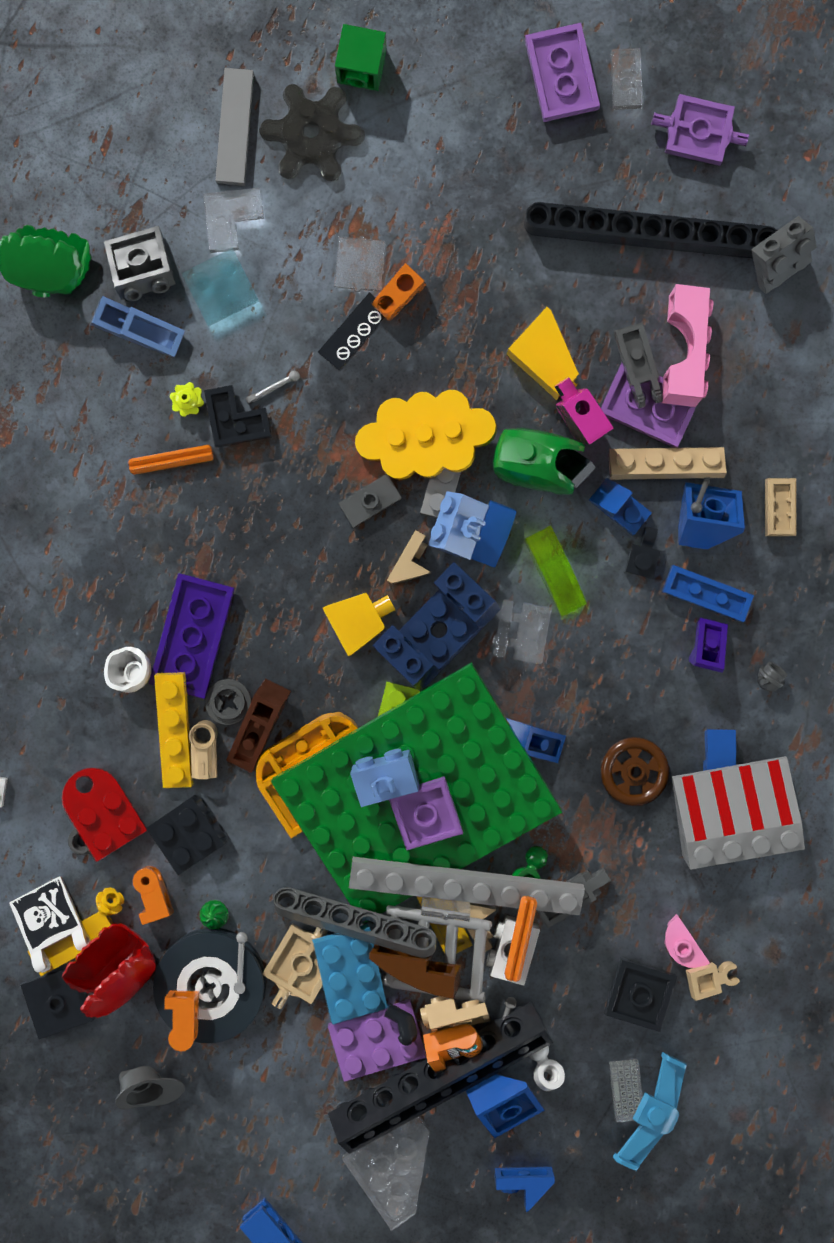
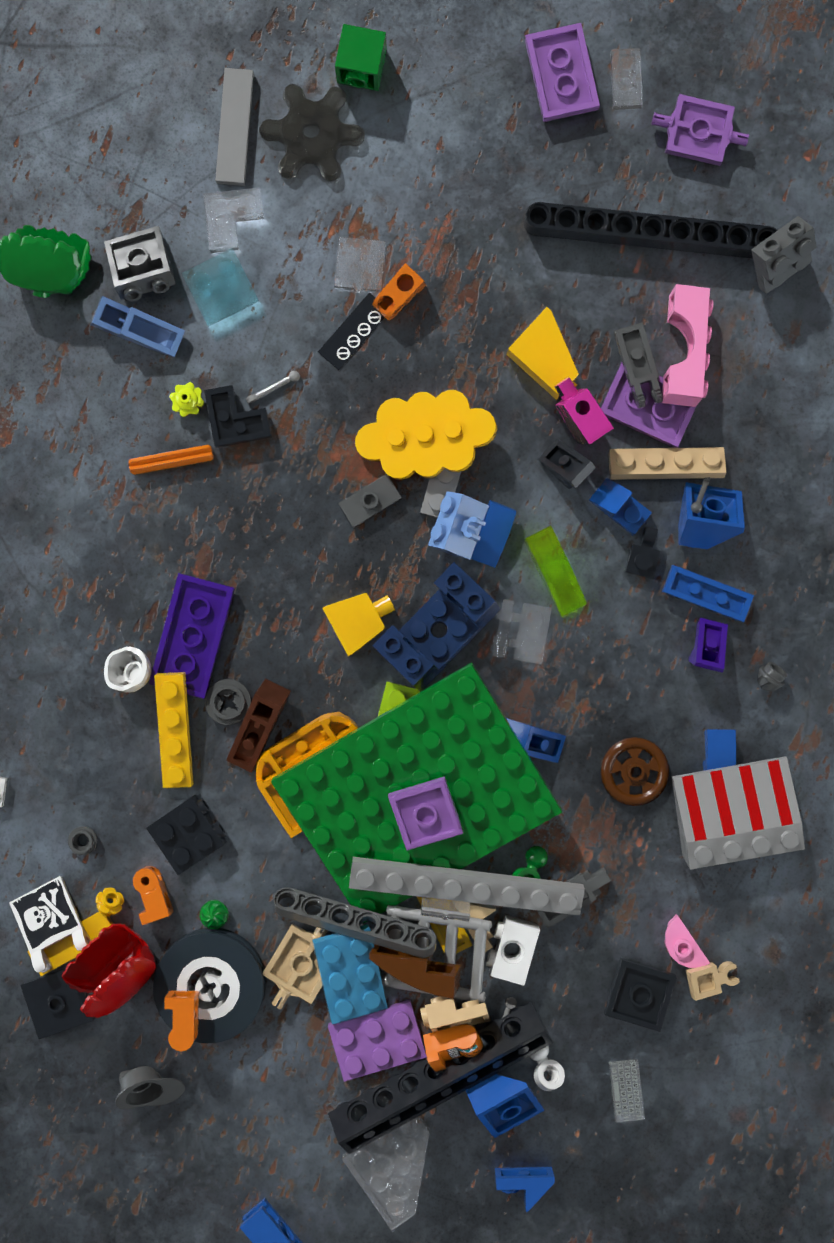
(102, 815): red plate -> none
(204, 752): tan piece -> none
(239, 986): light grey hinge -> none
(384, 777): medium blue brick -> none
(405, 568): tan slope -> none
(405, 1022): black arm -> none
(520, 938): orange axle -> none
(529, 458): green animal -> none
(654, 1114): dark azure plate -> none
(780, 507): tan plate -> none

